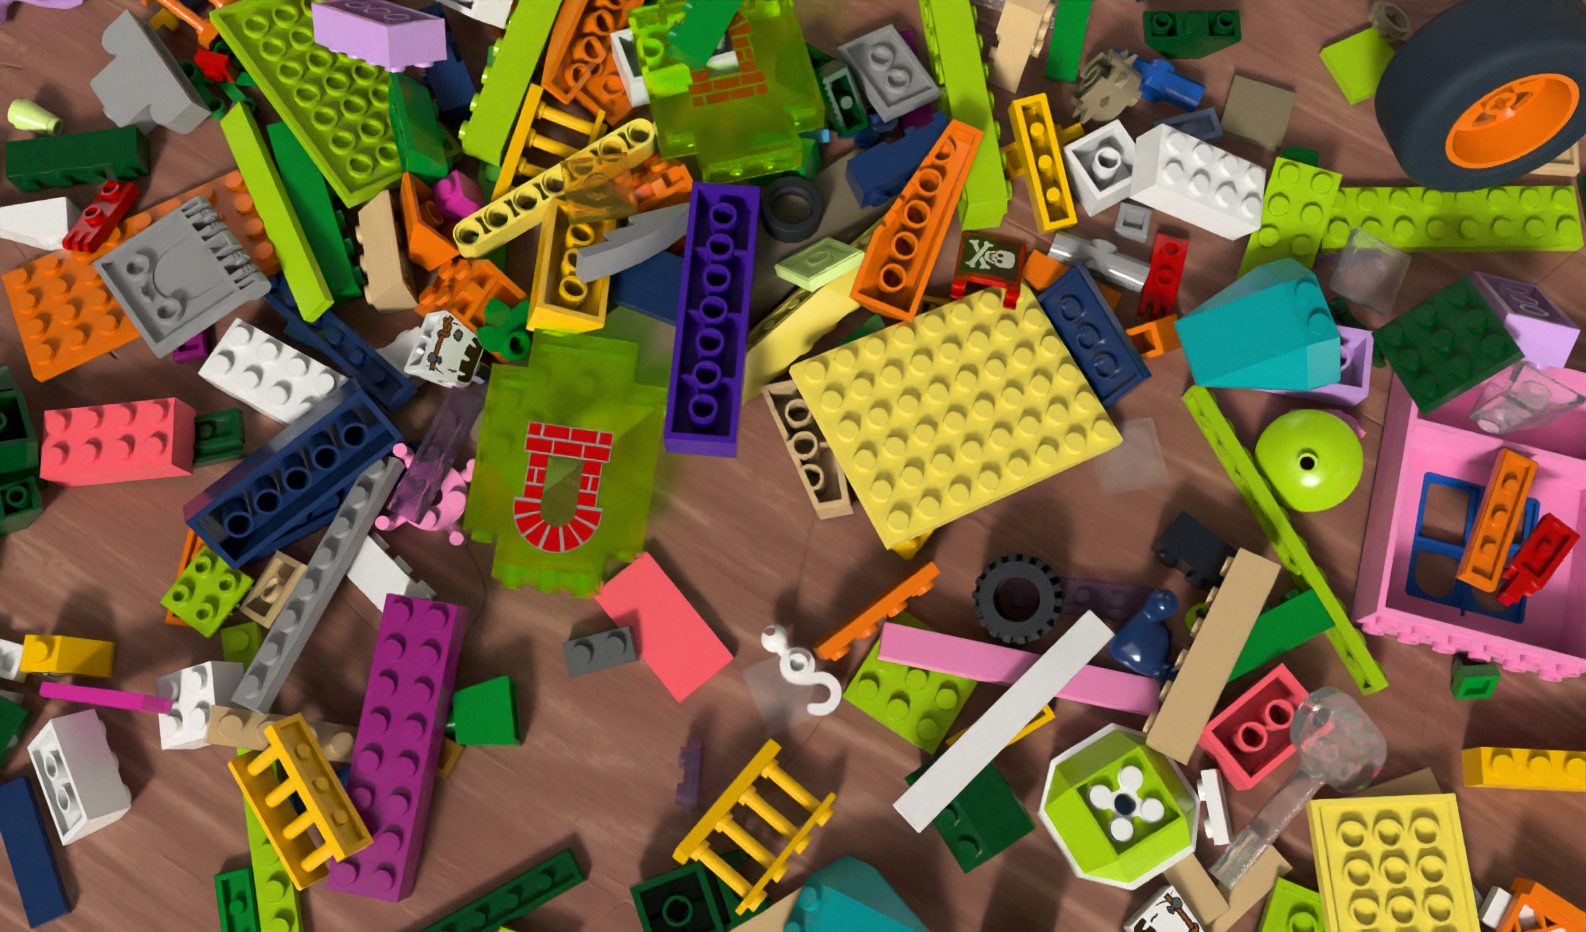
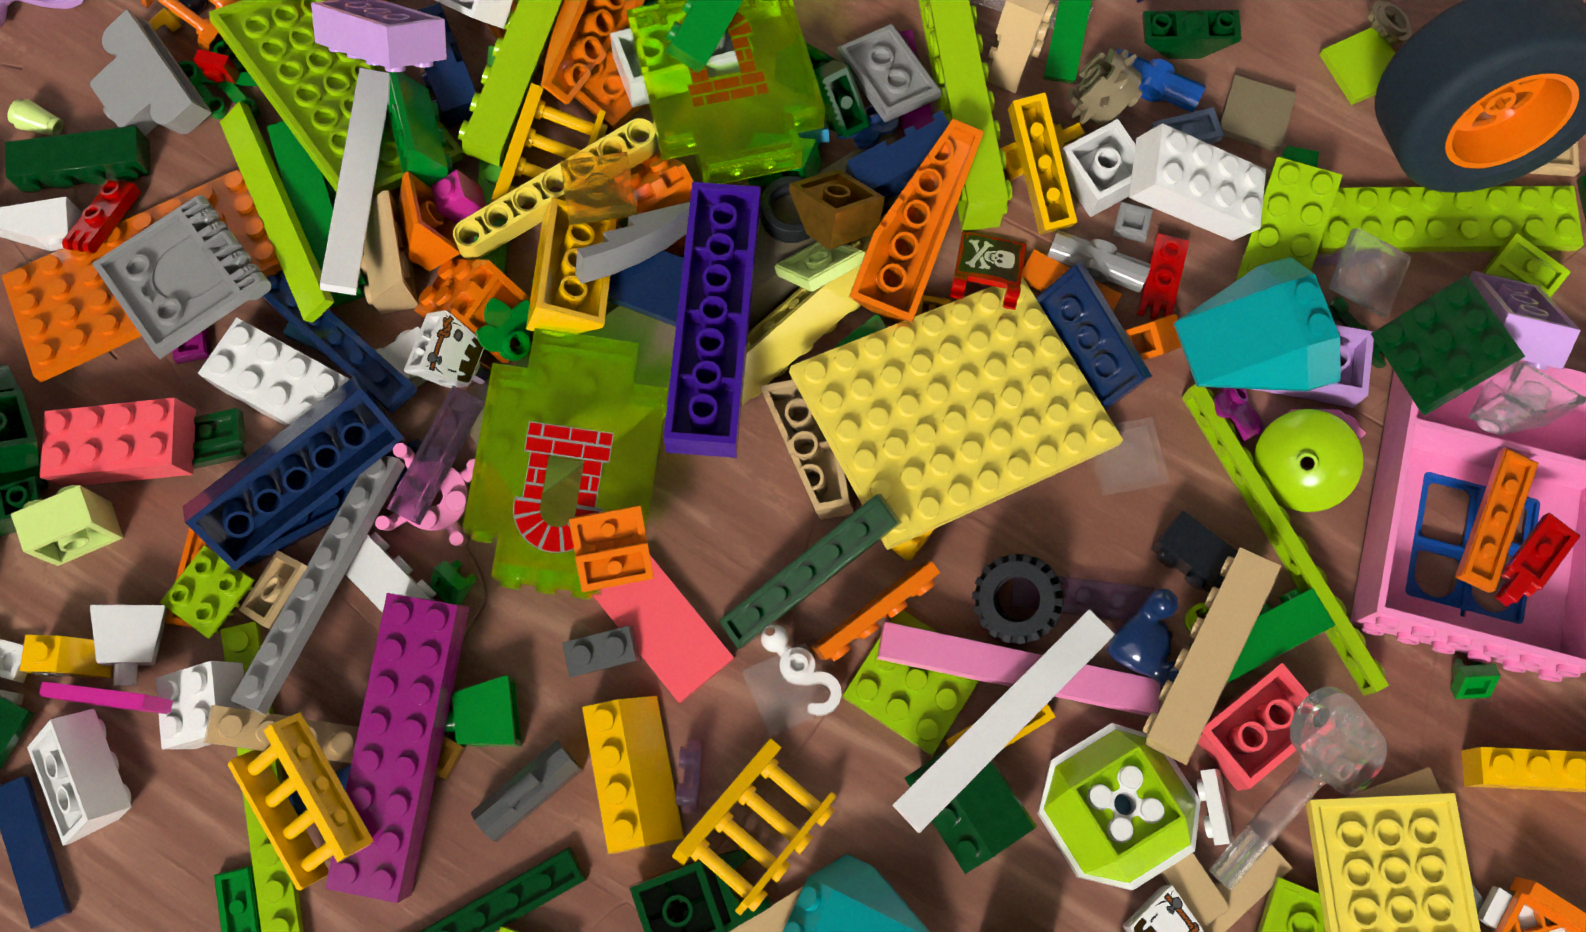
(66, 525): none -> yellowish green brick
(127, 638): none -> white torso
(356, 184): none -> white tile
(450, 584): none -> green tile
(526, 791): none -> dark grey piece
(611, 548): none -> orange slope
(632, 773): none -> yellow slope
(810, 570): none -> dark green tile
(836, 208): none -> pearl gold slope
(1233, 404): none -> magenta plate
(1528, 264): none -> lime wing

